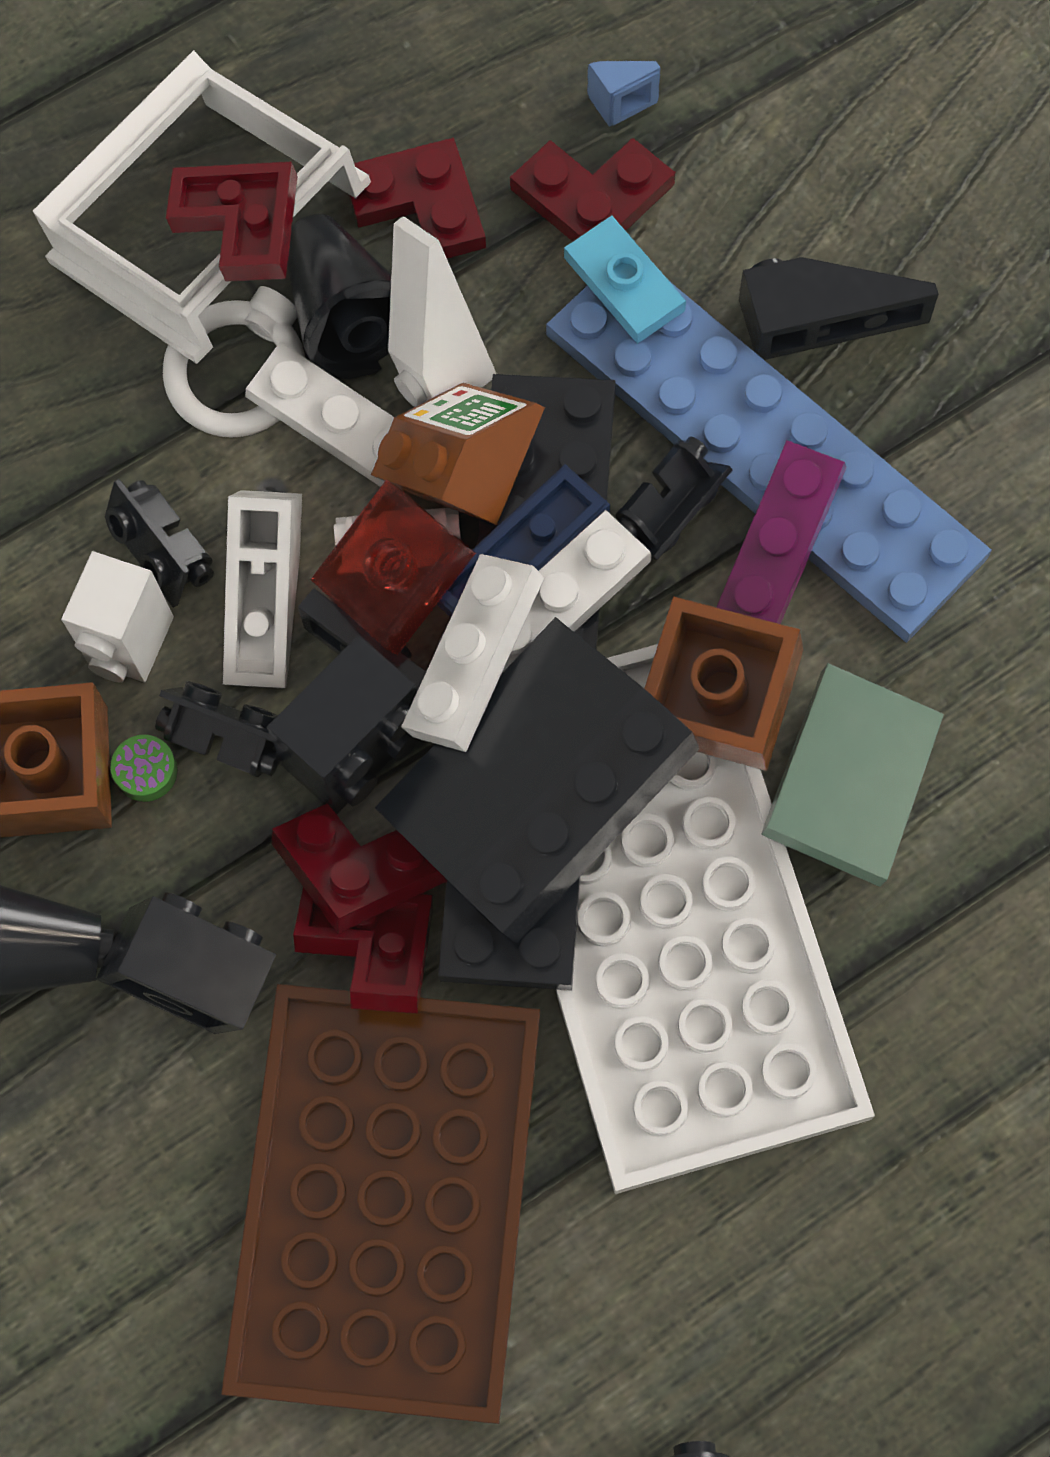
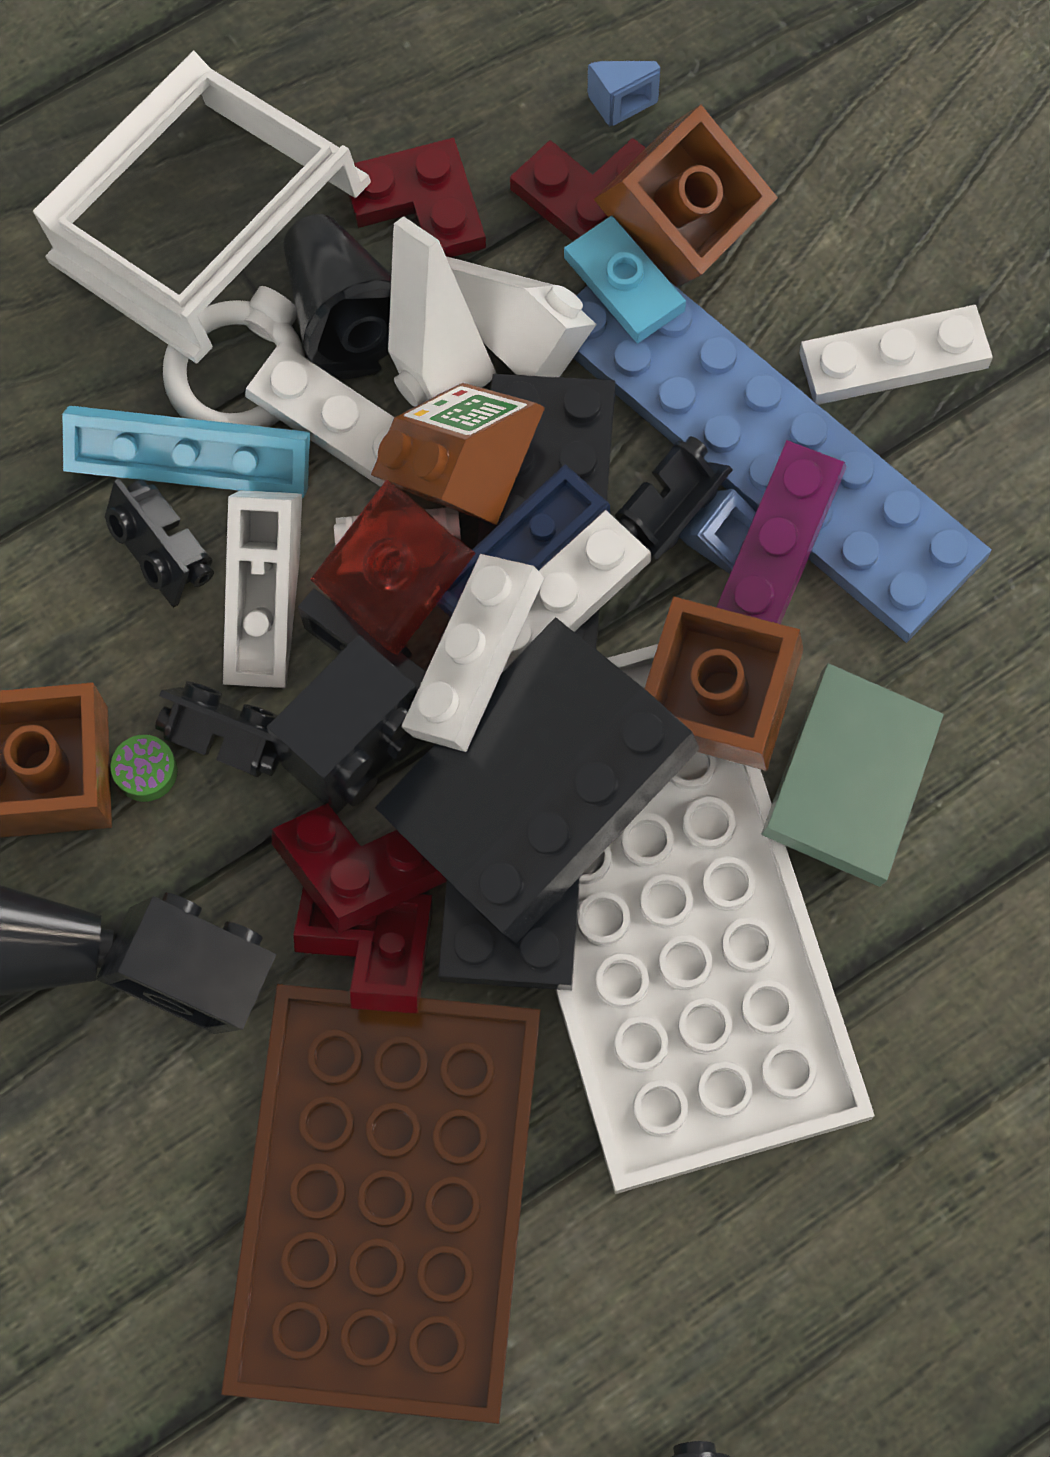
(117, 618): white brick -> none
(185, 451): none -> medium azure plate
(245, 202): dark red plate -> none
(523, 320): none -> white slope
(687, 197): none -> dark orange brick
(720, 528): none -> medium blue slope
(822, 303): black slope -> none
(895, 354): none -> white plate

